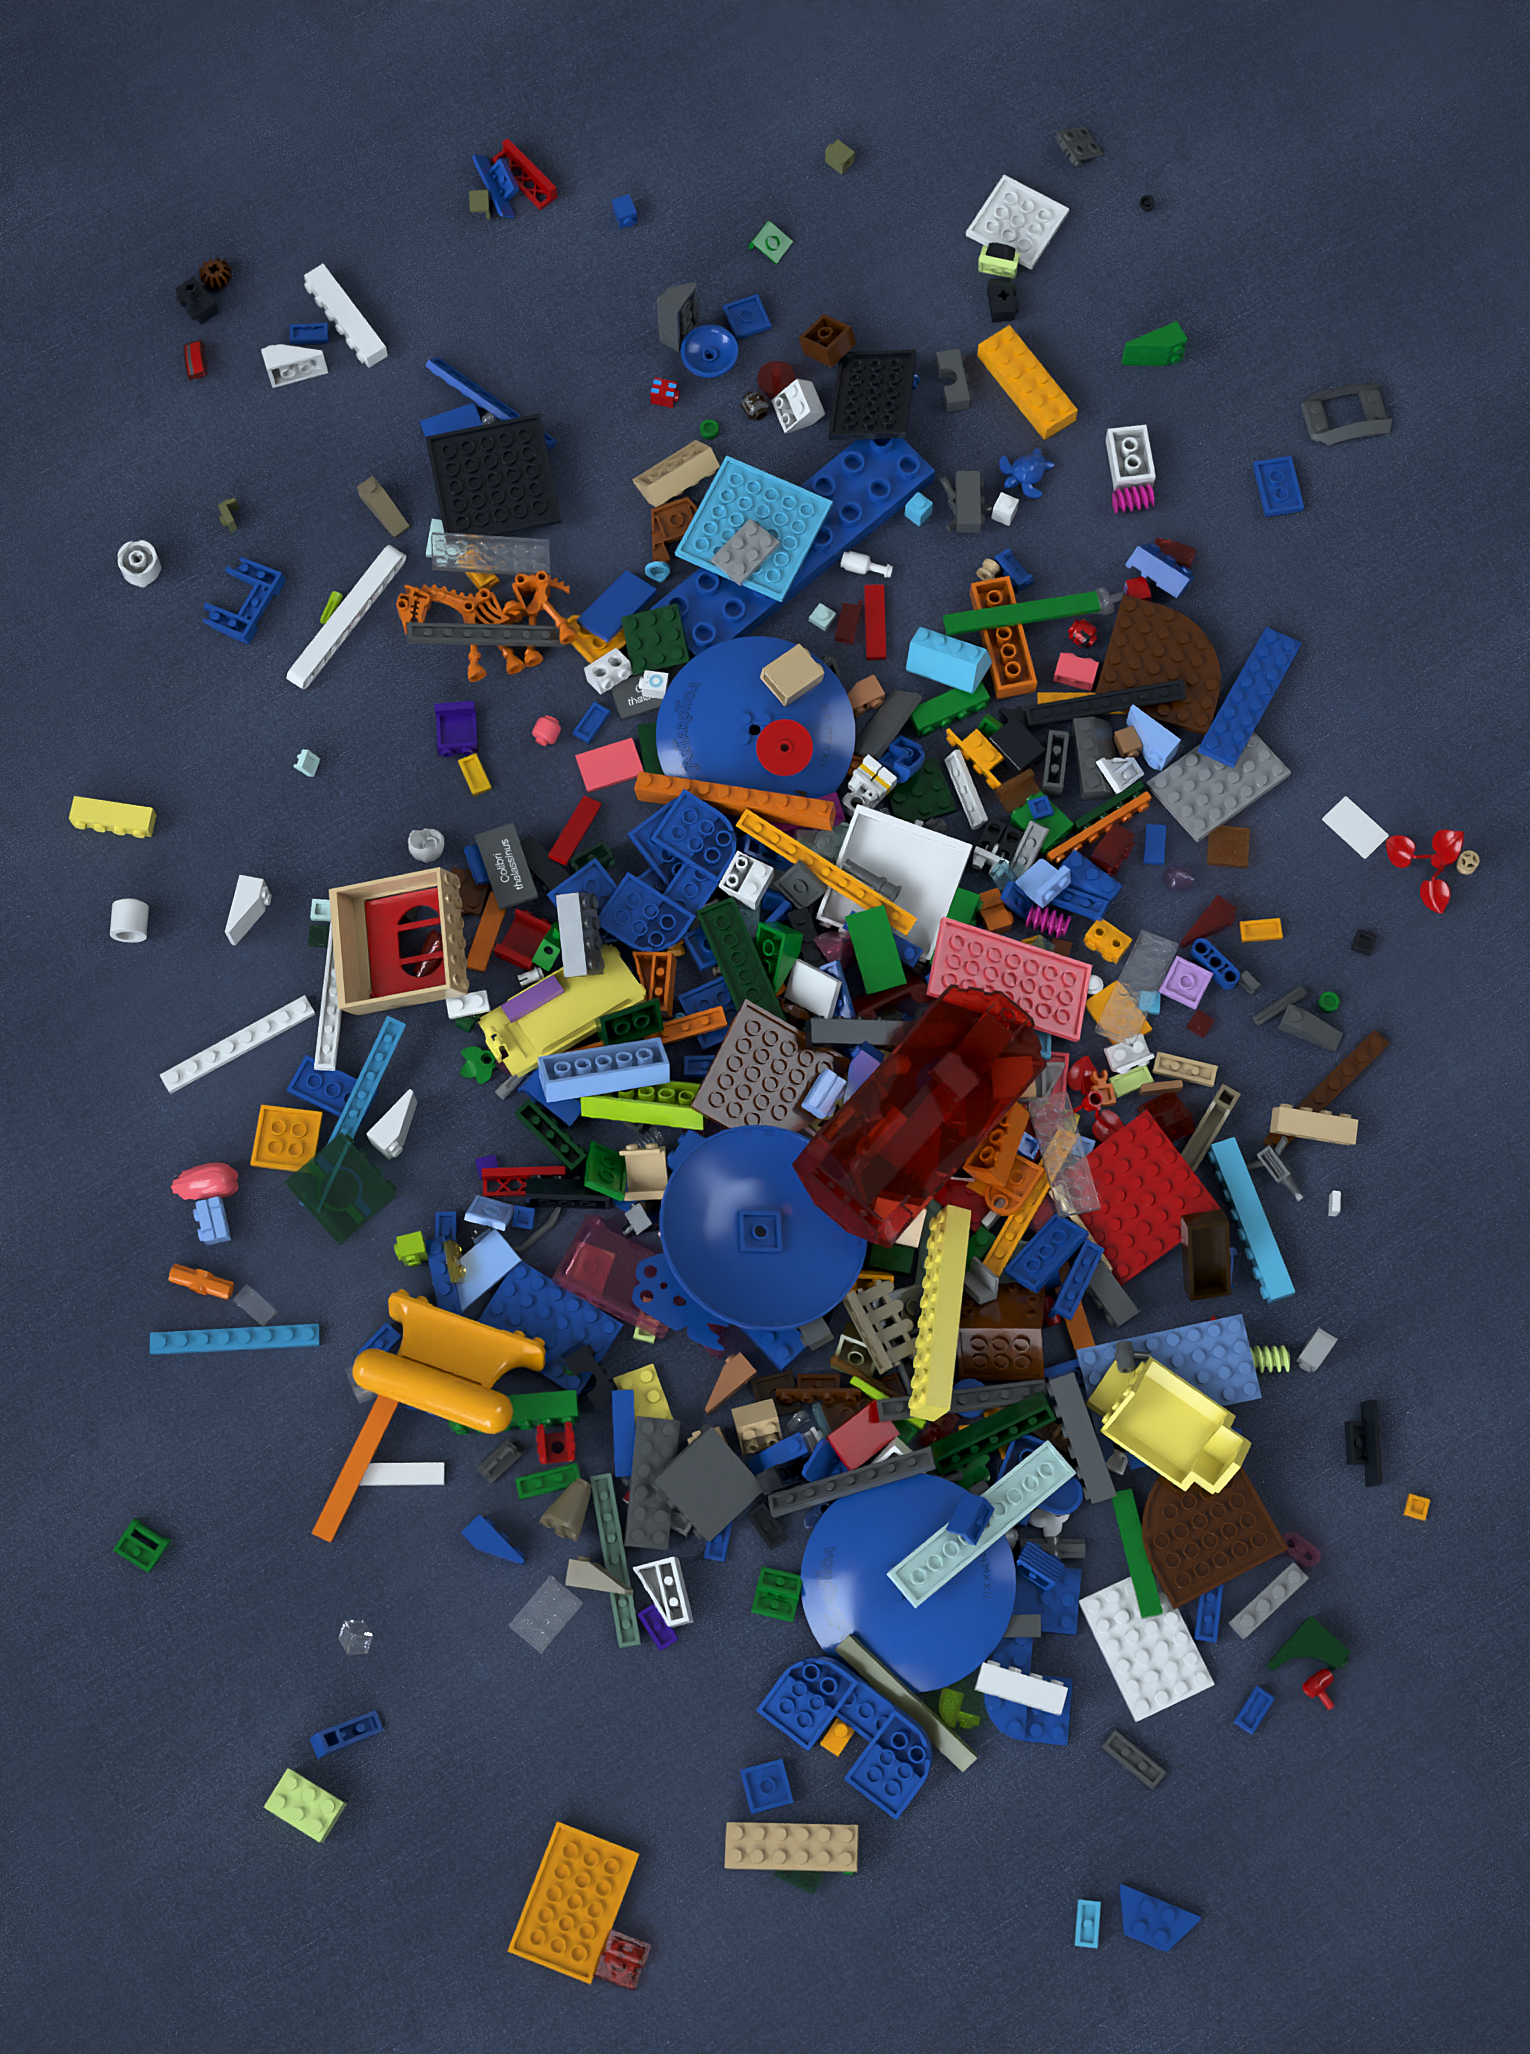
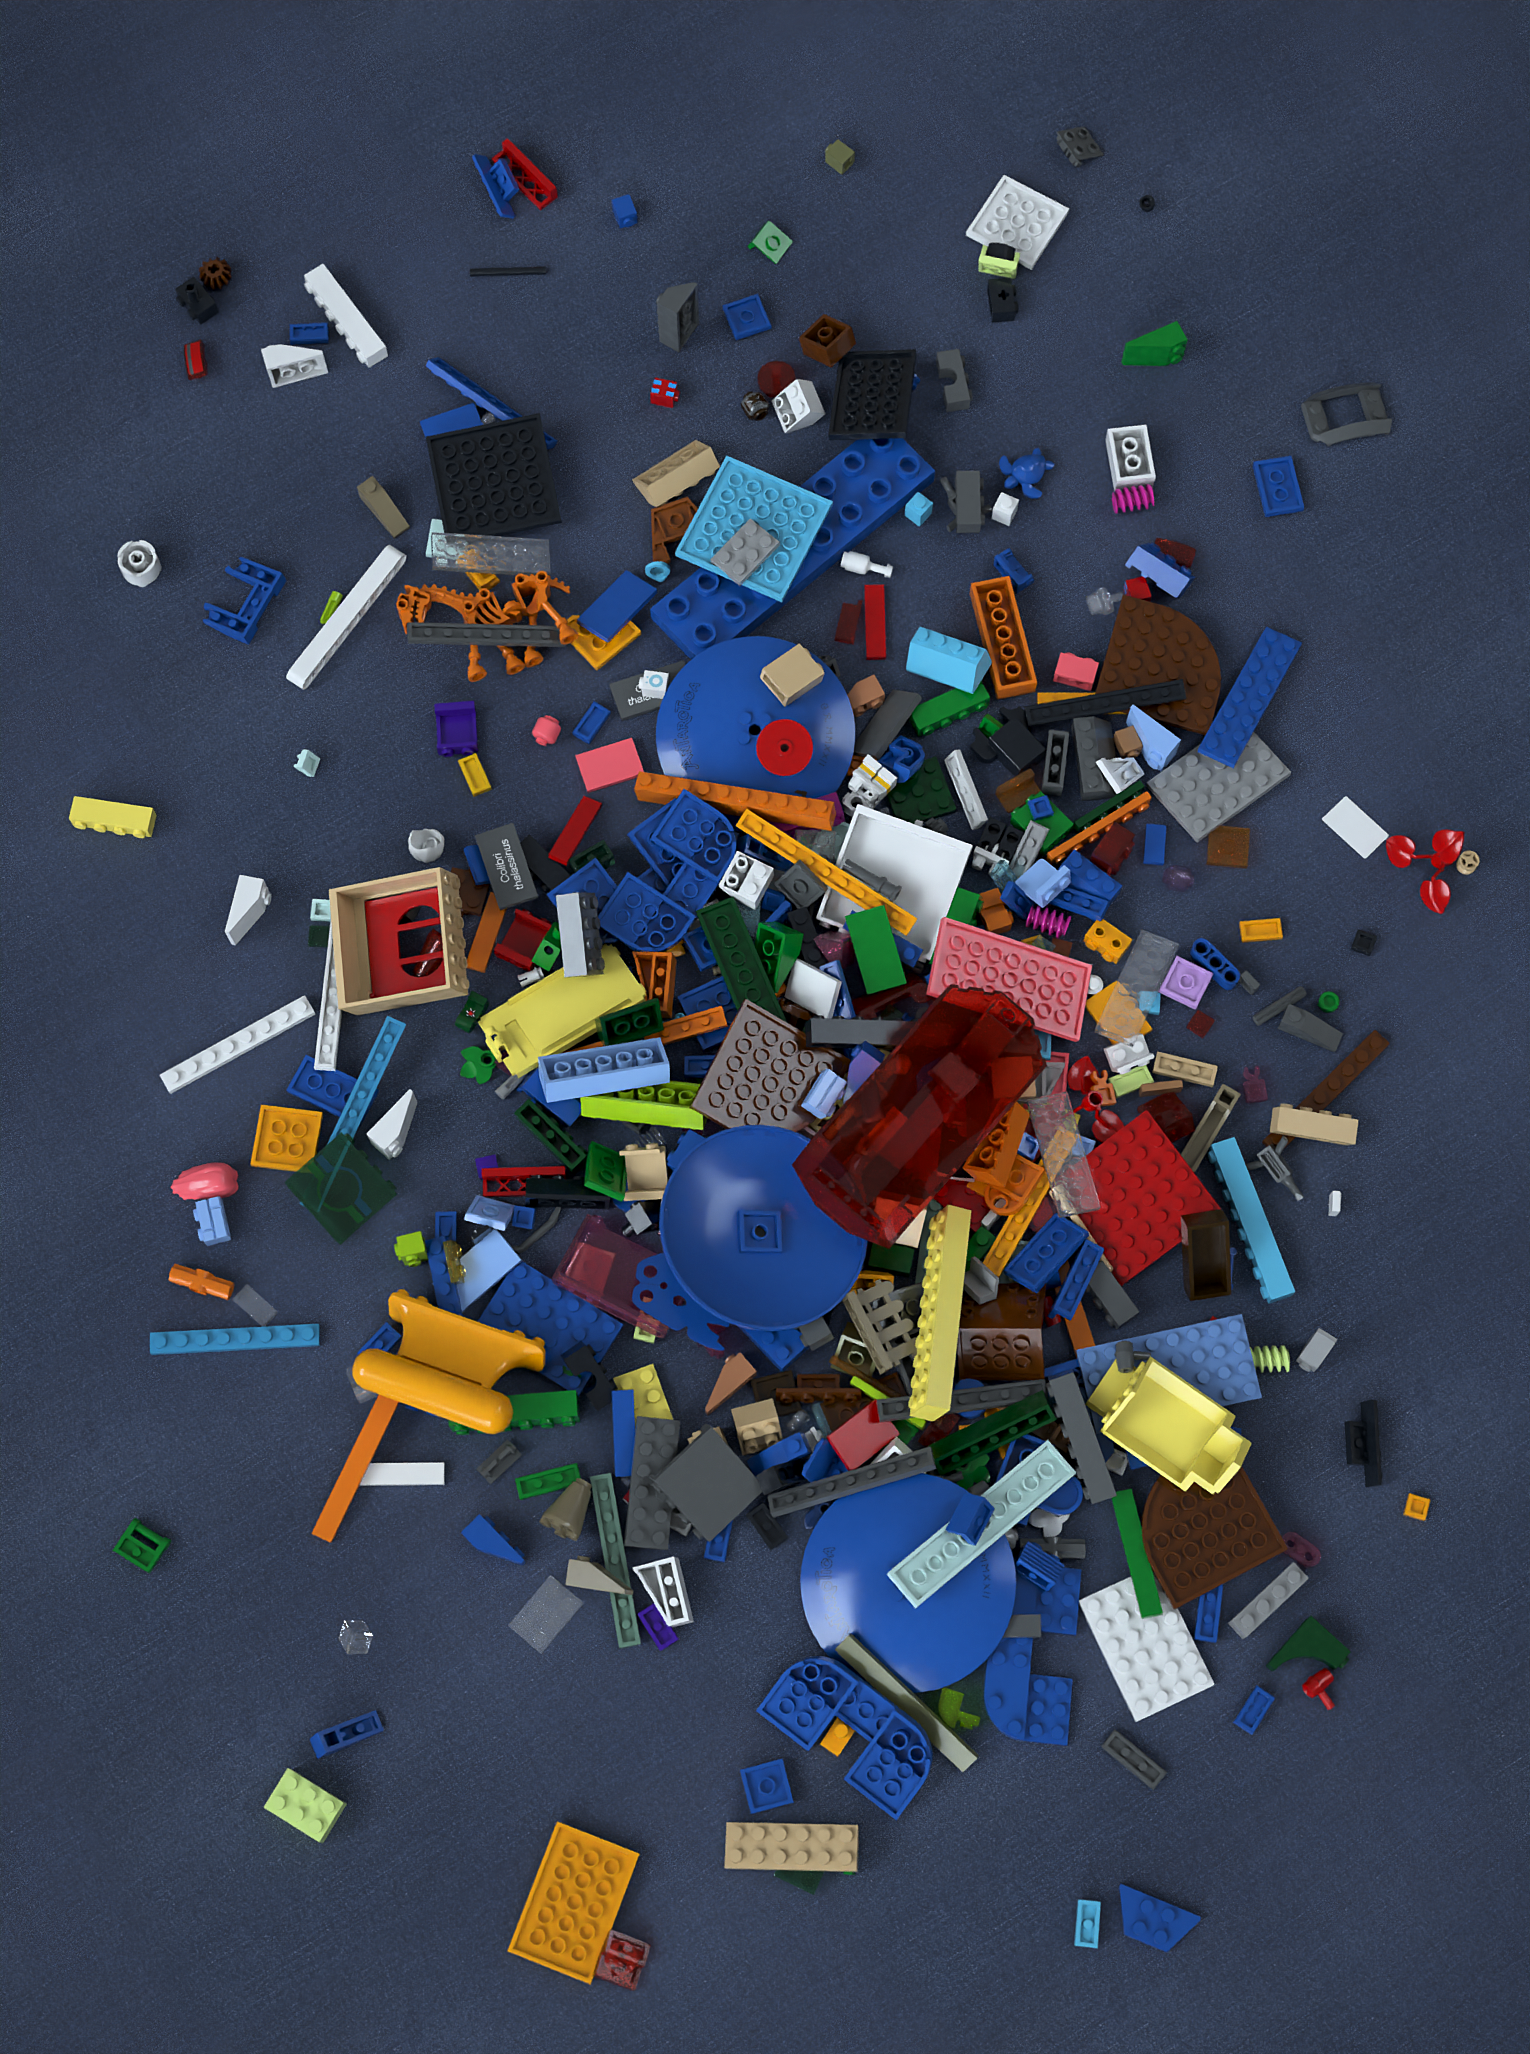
(129, 920): white piece -> none
(226, 508): olive bracket -> none
(468, 1005): white plate -> none
(479, 202): olive panel -> none
(507, 271): none -> black bar
(532, 998): medium lavender tile -> none
(545, 1443): red piece -> none
(608, 671): white brick -> none
(650, 757): dark green tile -> none
(656, 639): dark green plate -> none
(706, 342): blue dish -> none
(709, 429): green tile -> none
(777, 1594): green slope -> none
(822, 617): light aqua plate -> none
(979, 752): light orange bracket -> none
(988, 570): tan wheel -> none
(1021, 613): green tile -> none
(1021, 1688): white brick -> none
(1027, 382): light orange brick -> none
(1082, 633): red head -> none
(1213, 920): clear red slope -> none
(1253, 1088): none -> clear pink plate

